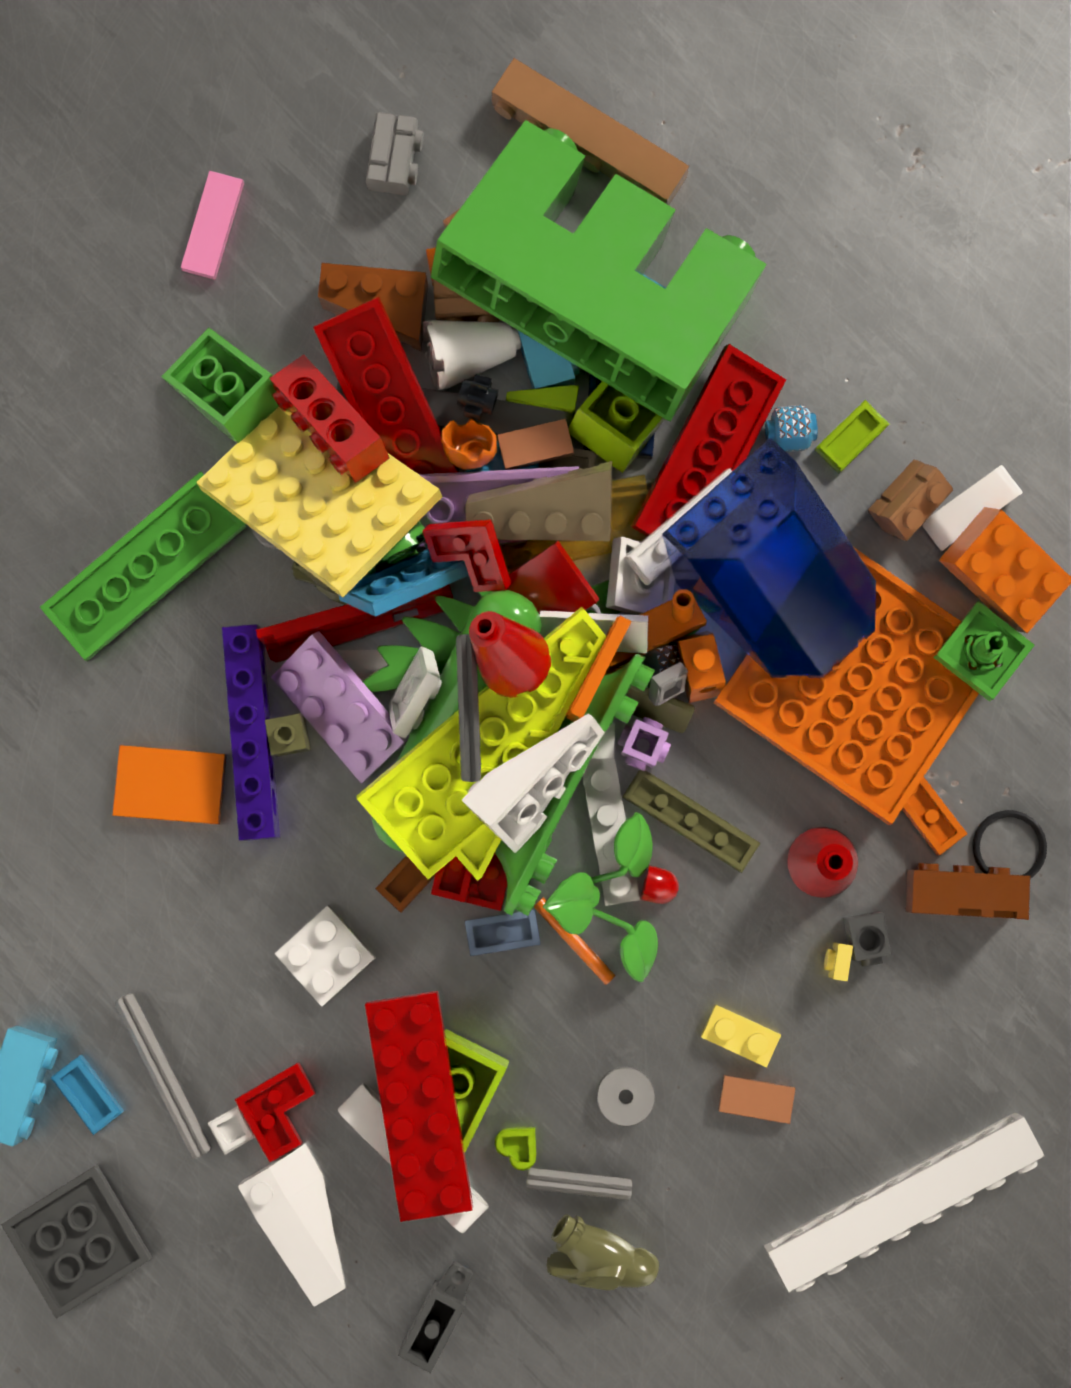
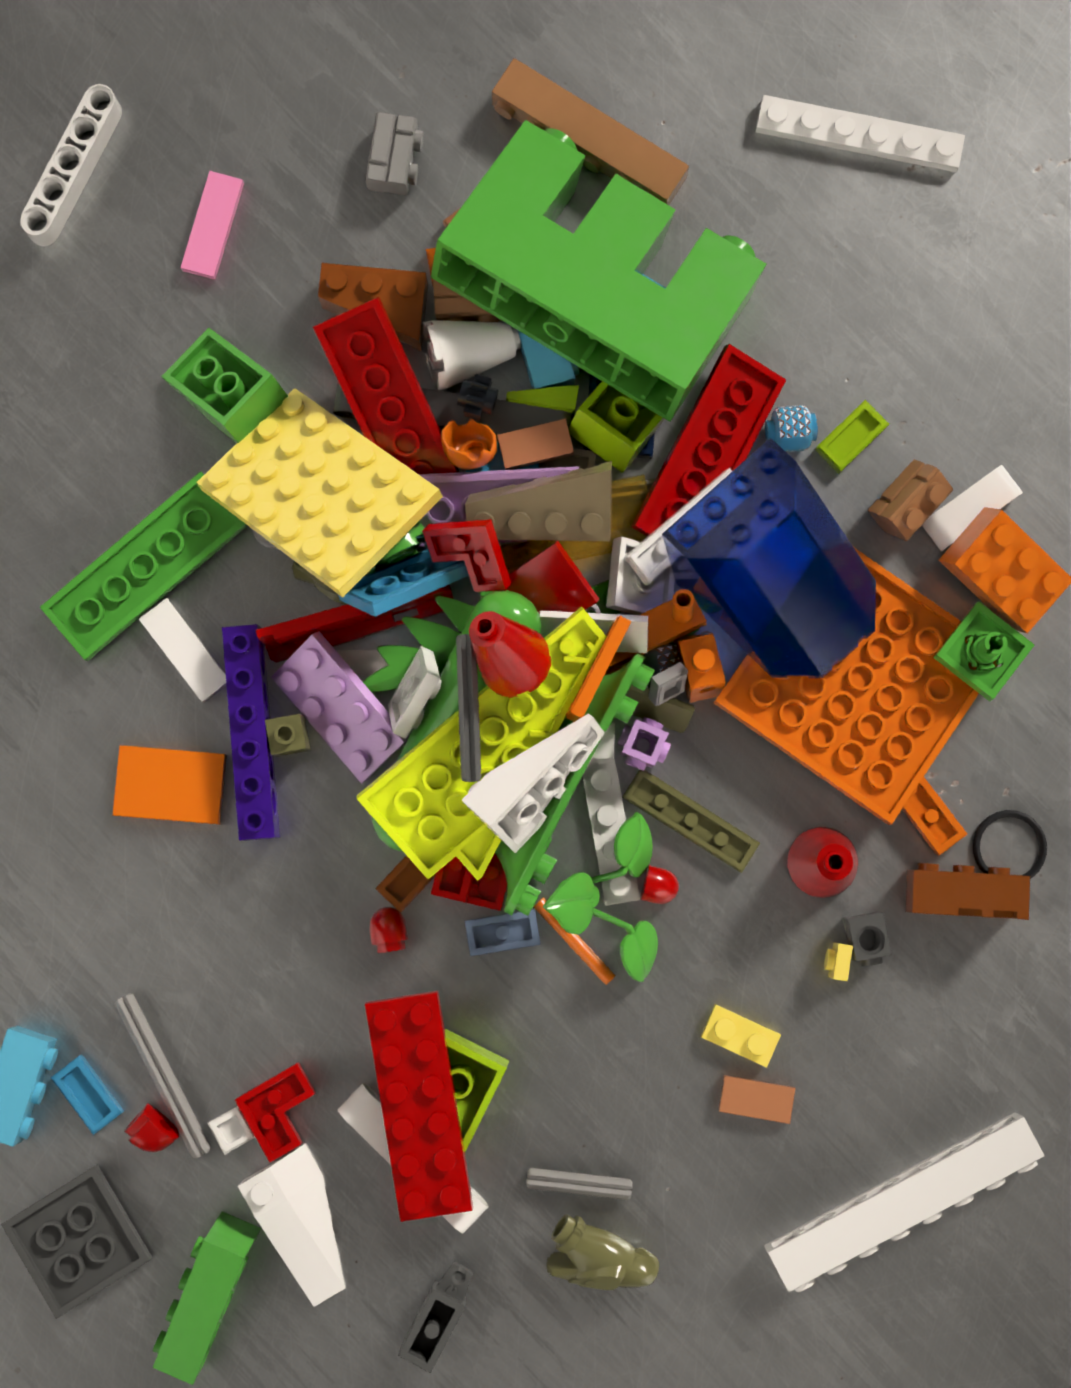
(70, 149): none -> white beam
(151, 1130): none -> red piece
(184, 650): none -> white tile
(204, 1297): none -> bright green wedge
(325, 955): white plate -> none
(329, 418): red brick -> none
(388, 930): none -> red piece
(518, 1145): lime tile -> none
(630, 1112): light grey piece -> none
(860, 133): none -> white plate

